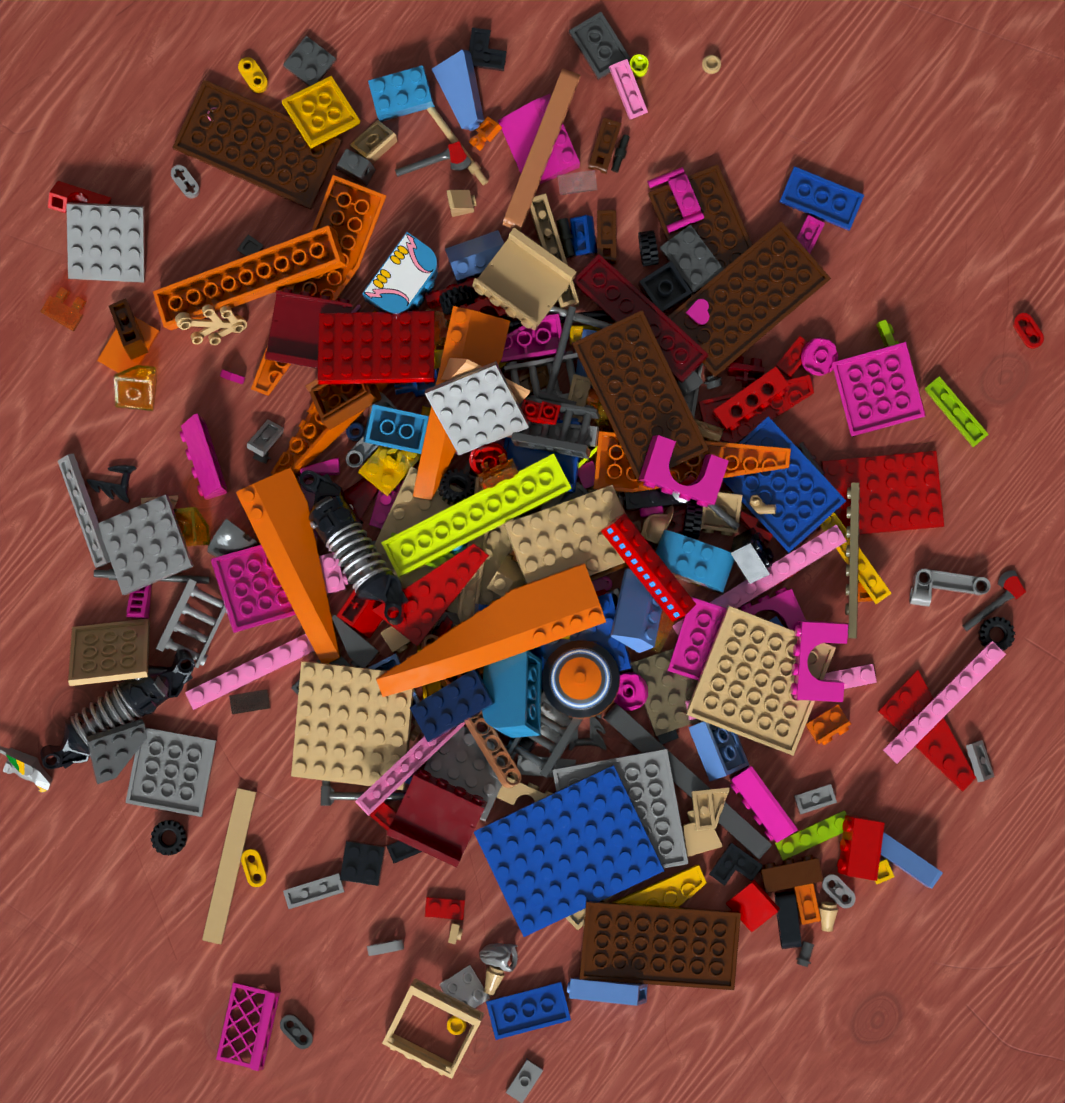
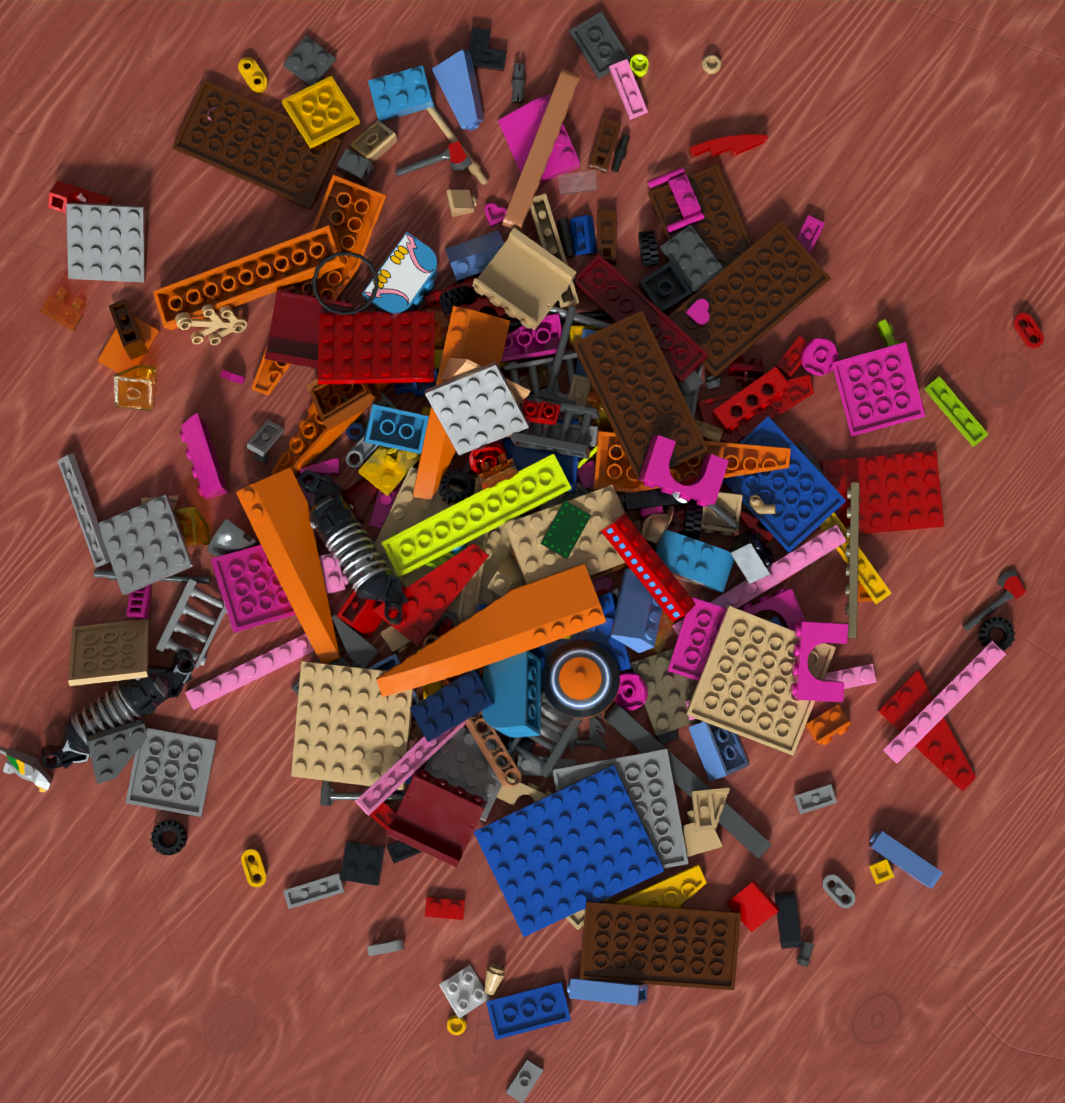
(120, 490): black piece -> none
(188, 179): light grey beam -> none
(229, 866): tan tile -> none
(249, 701): clear smoke tile -> none
(250, 246): dark grey plate -> none
(262, 1034): dark pink fence -> none
(296, 1031): dark grey plate -> none
(344, 254): none -> black piece
(445, 1003): tan window -> none
(455, 933): tan plate -> none
(486, 131): orange plate -> none
(494, 213): none -> dark pink tile
(498, 955): light grey piece -> none
(518, 83): none -> dark grey pin
(565, 529): none -> dark green sticker
(733, 860): black plate -> none
(734, 144): none -> red slope
(763, 804): dark pink slope -> none
(791, 873): reddish brown brick -> none
(807, 904): orange plate -> none
(811, 836): lime plate -> none
(821, 198): blue plate -> none
(828, 914): tan cone -> none
(860, 847): red slope -> none
(922, 592): light grey piece -> none
(980, 761): light grey plate -> none

